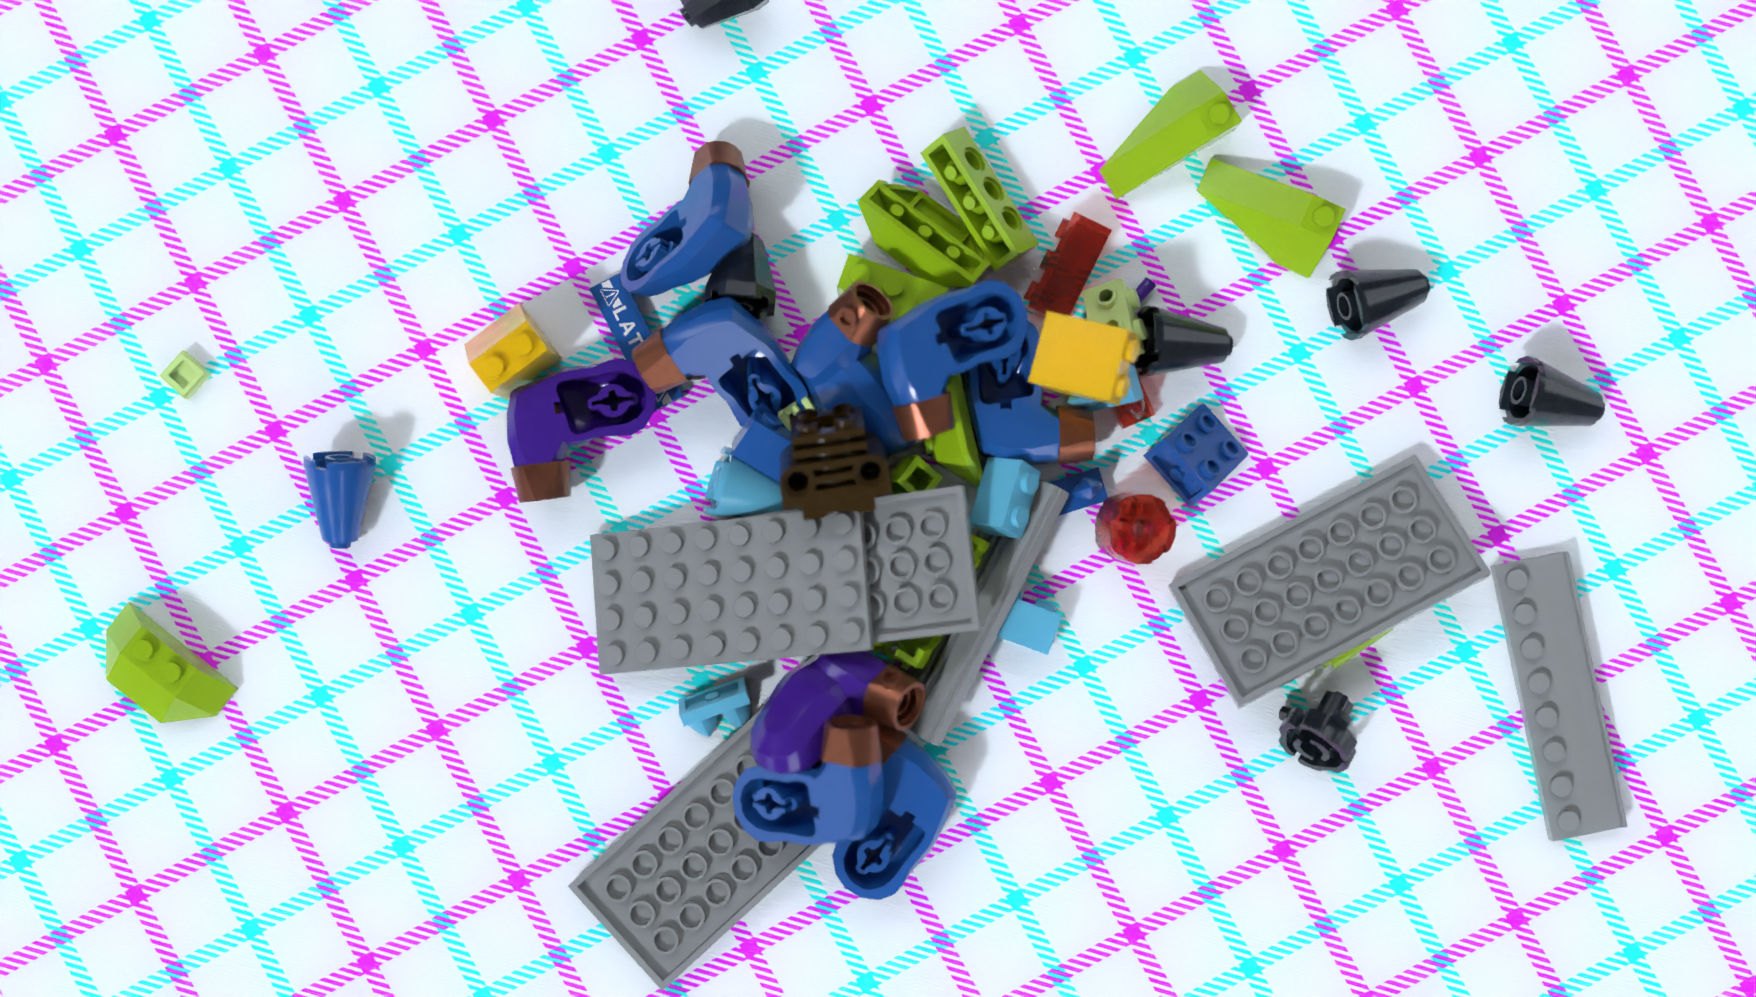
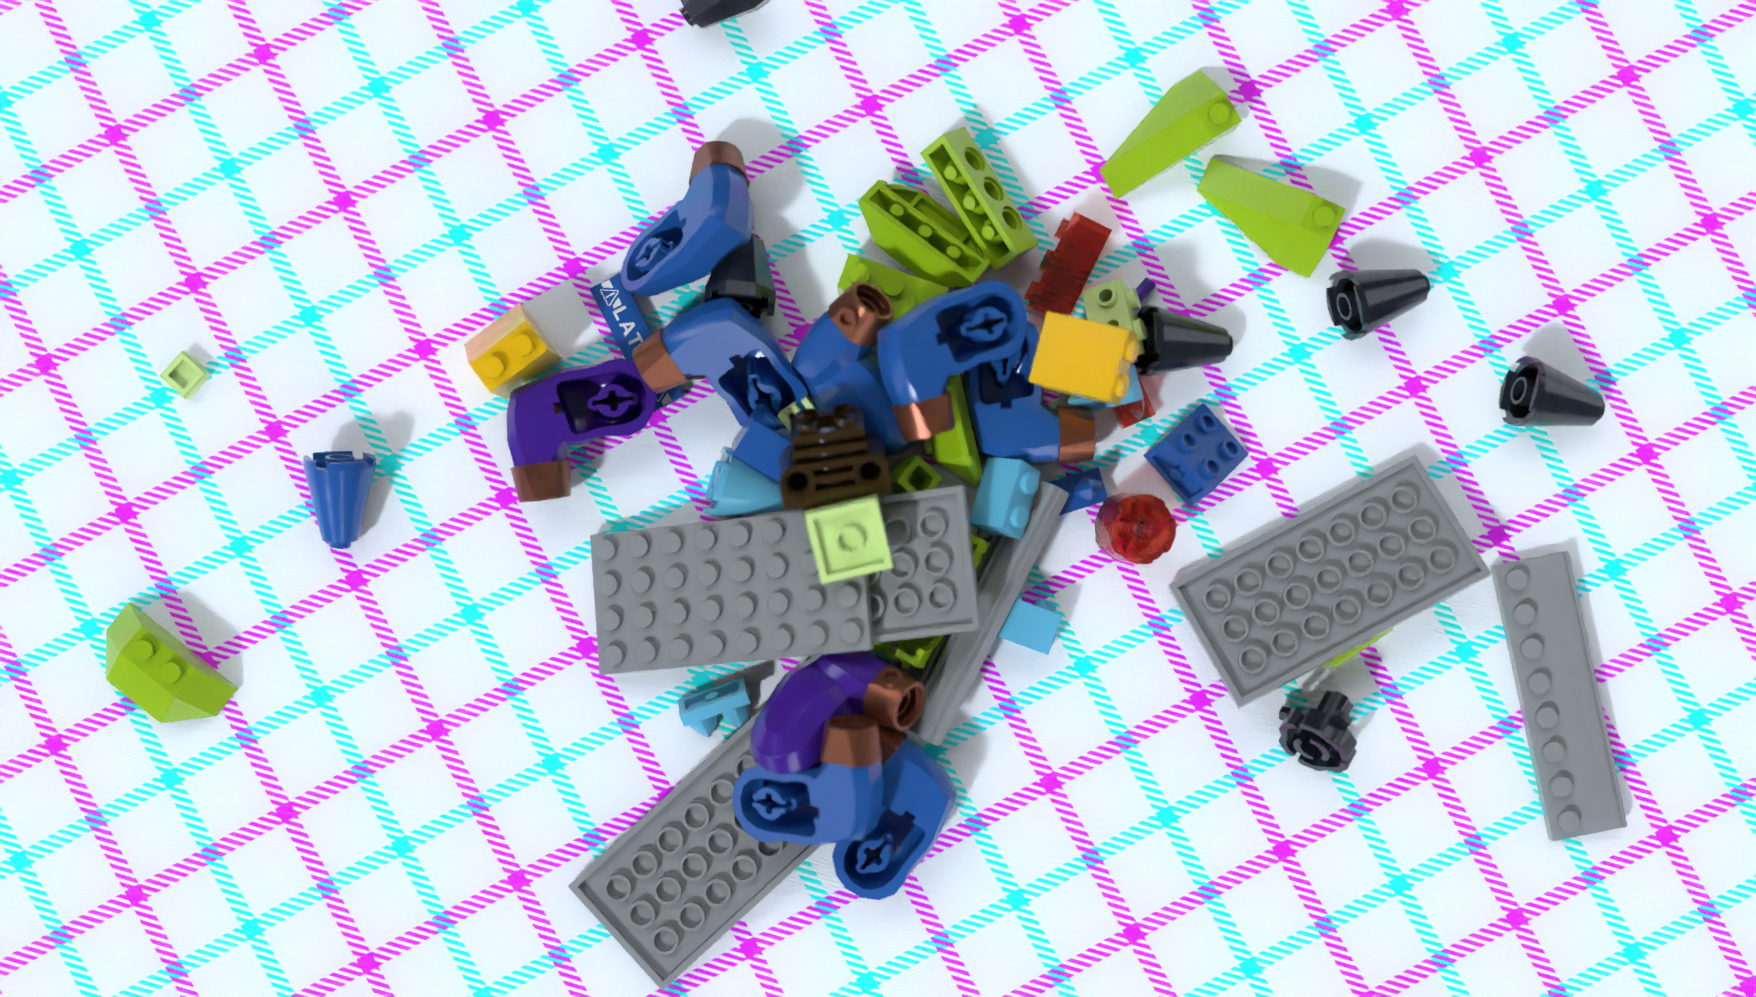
(848, 539): none -> yellowish green plate

